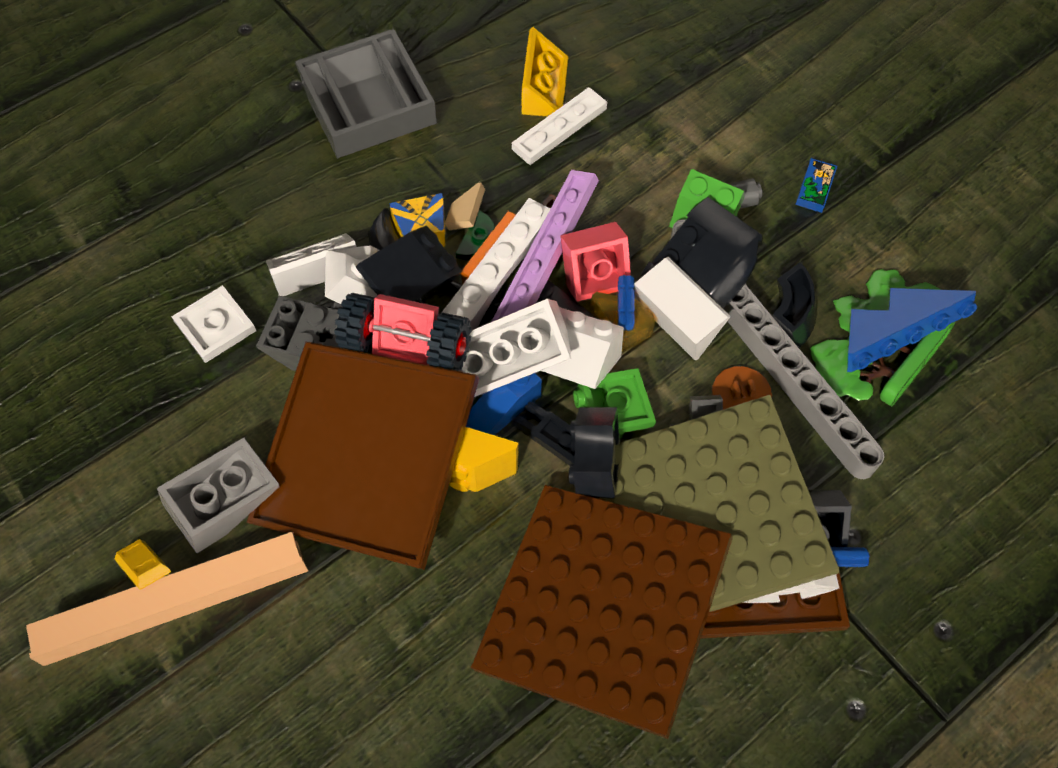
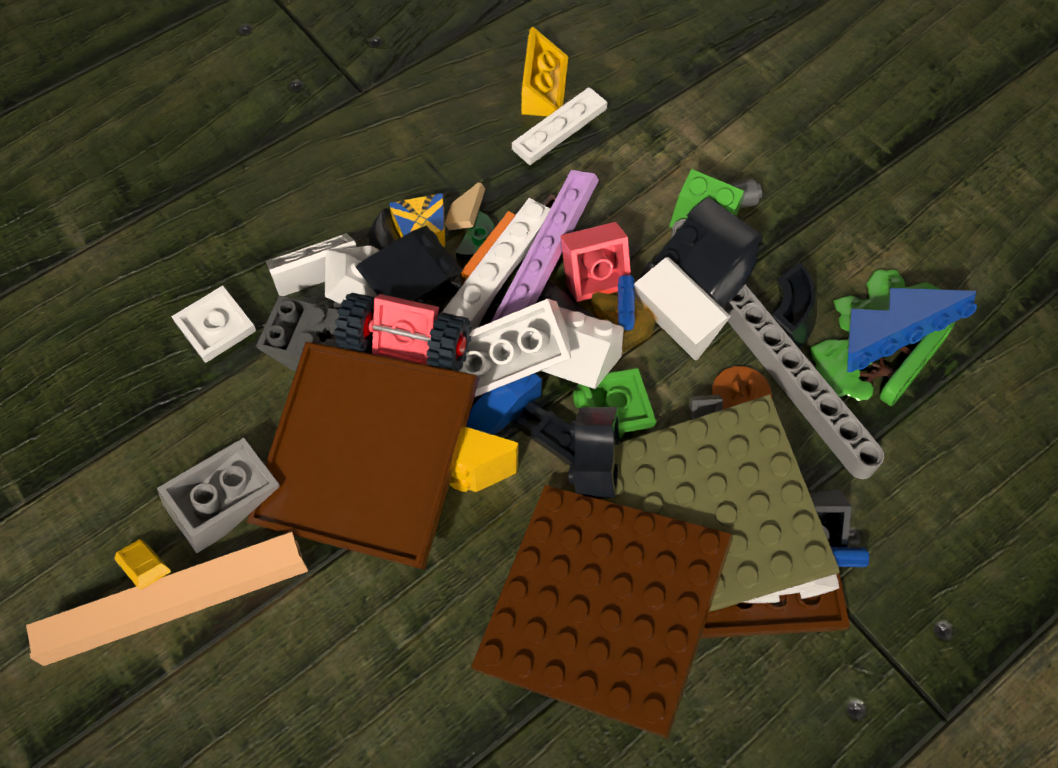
(366, 93): dark grey slope -> none
(816, 185): tile -> none

